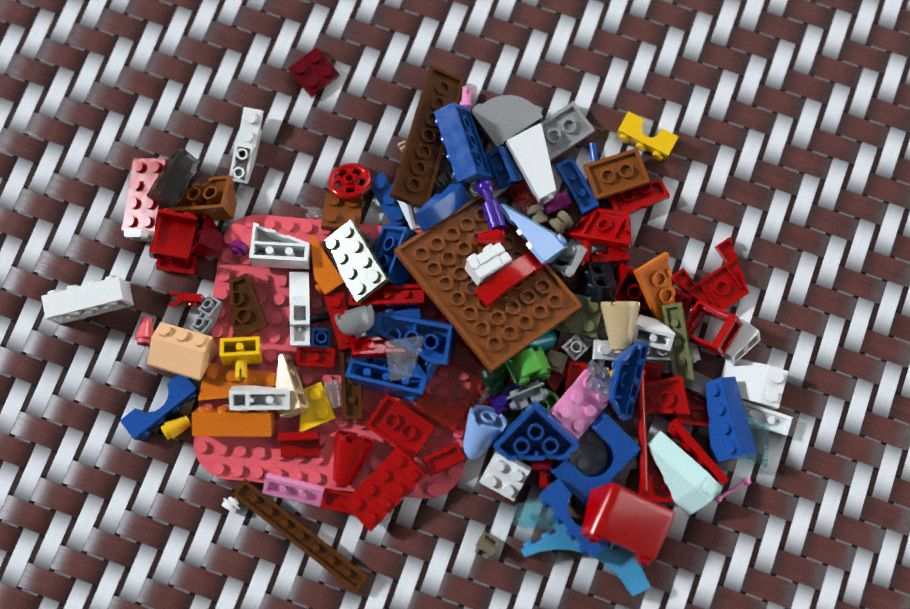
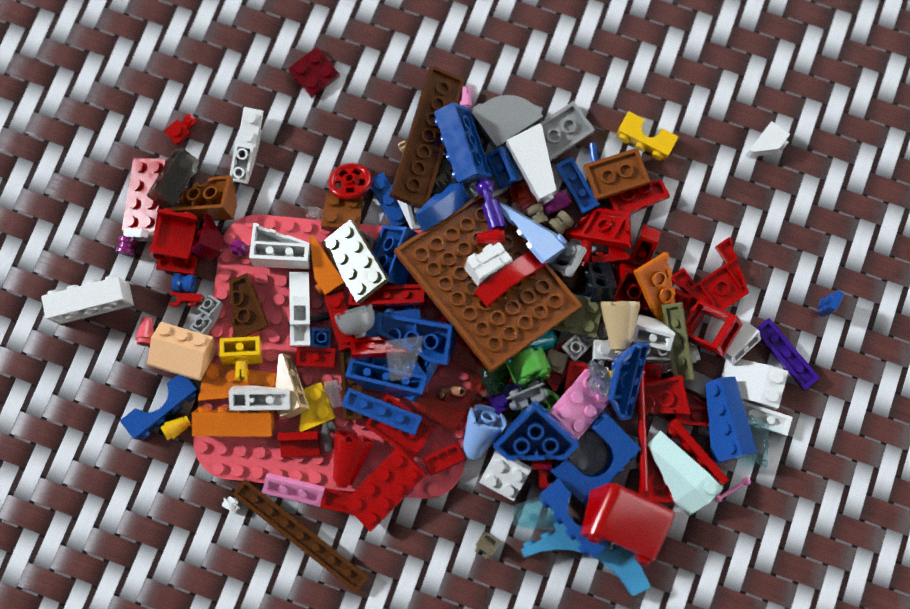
(126, 246): none -> magenta wheel
(179, 131): none -> red plate
(183, 283): none -> blue wheel
(325, 435): none -> dark grey arm
(381, 411): none -> blue plate
(444, 391): none -> nougat arm
(644, 246): none -> red slope
(769, 142): none -> white slope
(787, 354): none -> dark purple plate
(830, 303): none -> blue plate

